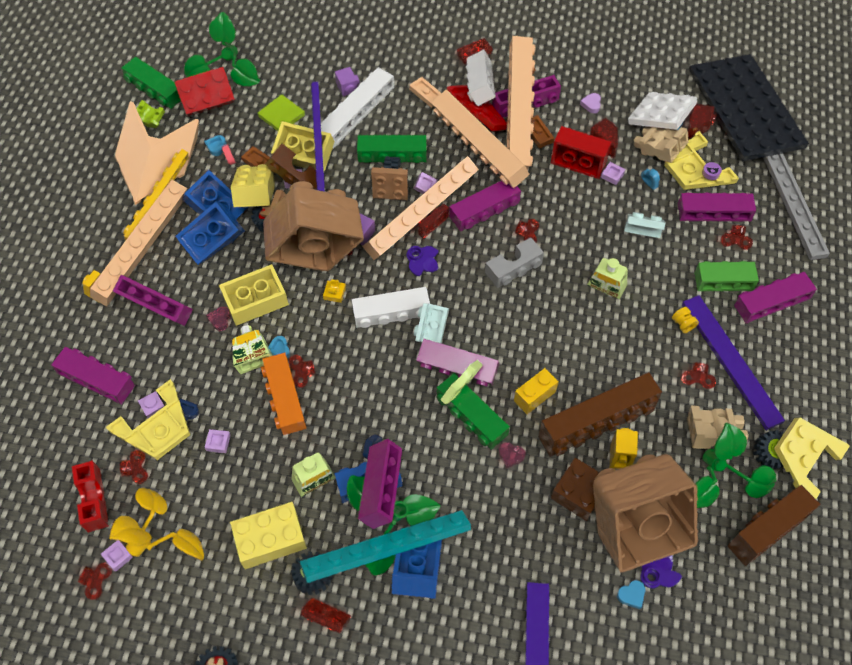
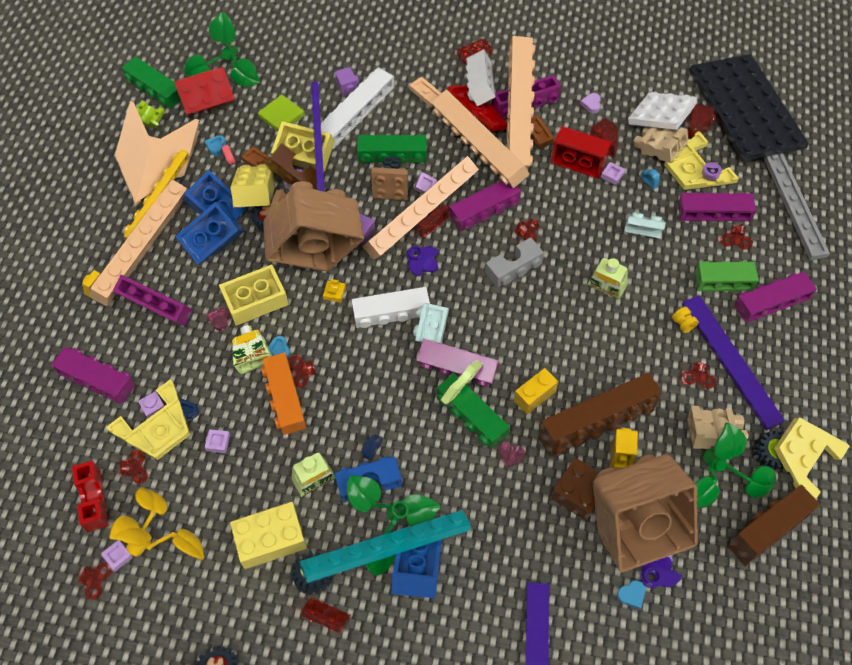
(380, 484): magenta brick -> none

